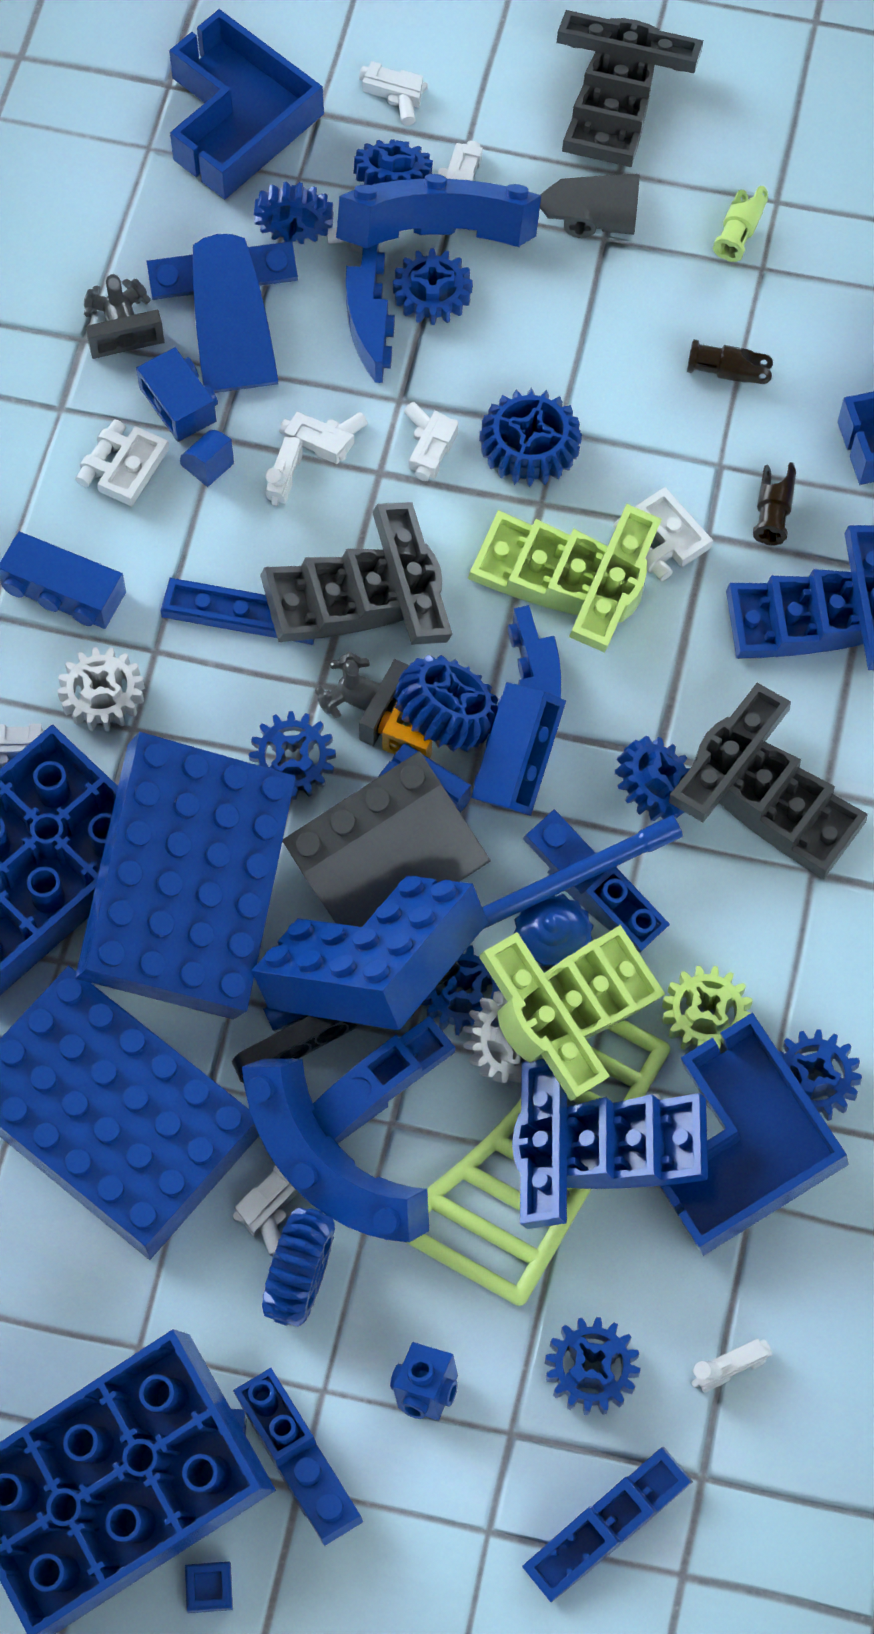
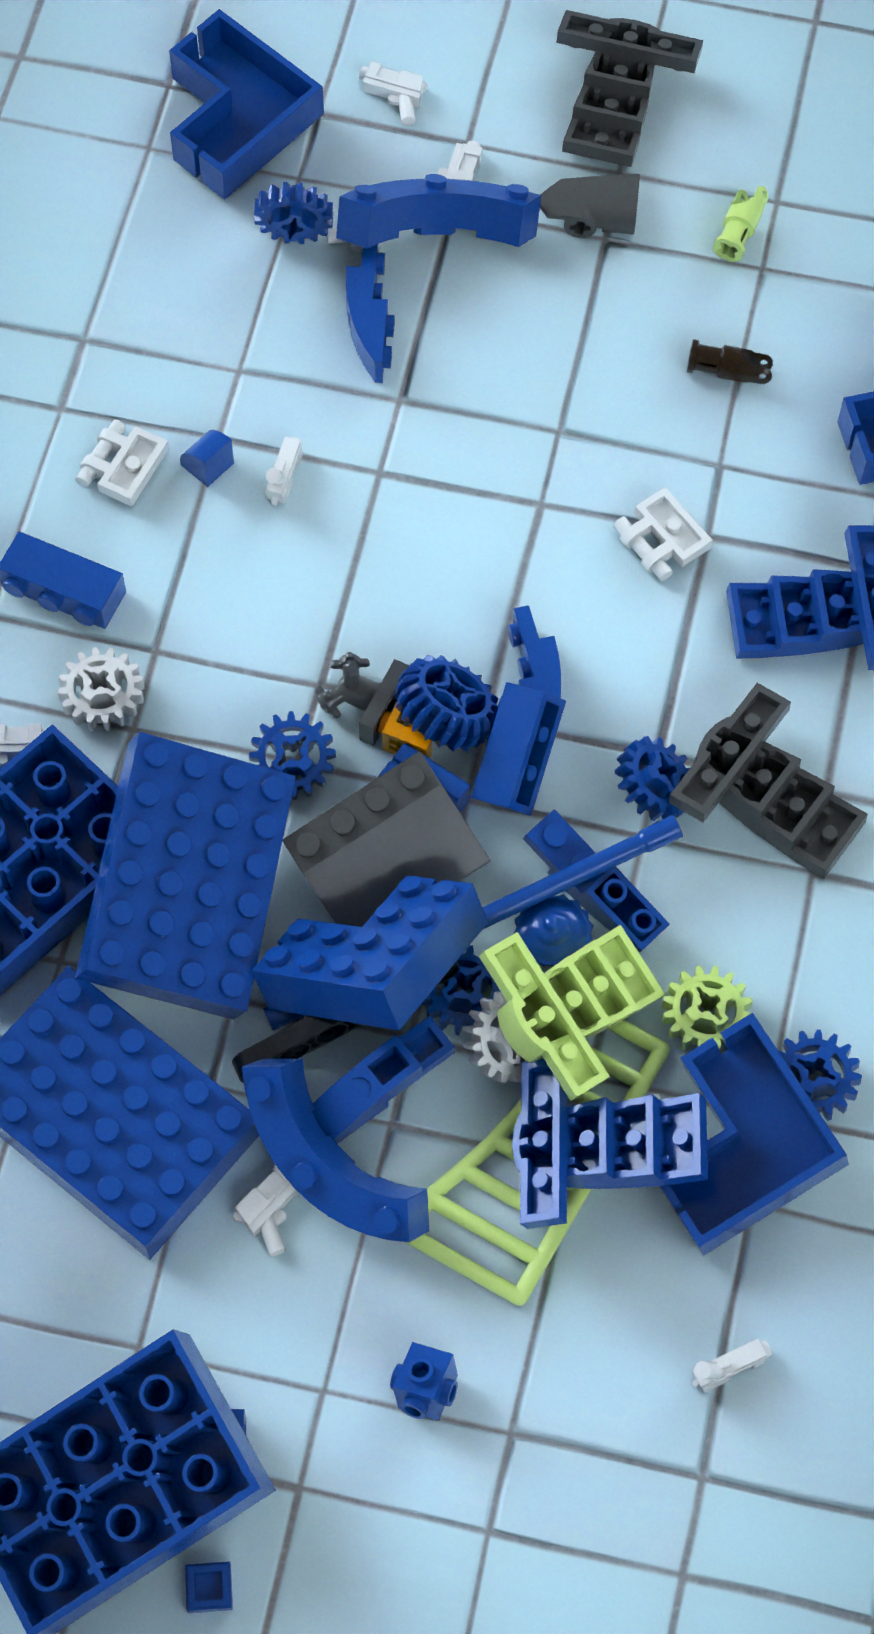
(122, 328): dark grey piece -> none
(177, 393): blue brick -> none
(219, 608): blue tile -> none
(228, 305): blue slope -> none
(297, 1457): blue slope -> none
(298, 1266): blue gear -> none
(327, 439): white piece -> none
(363, 587): dark grey slope -> none
(390, 162): blue gear -> none
(432, 286): blue gear -> none
(435, 439): white piece -> none
(515, 423): blue gear -> none
(570, 570): yellowish green slope -> none
(606, 1354): blue gear -> none
(607, 1524): blue slope -> none
(774, 506): dark brown piece -> none

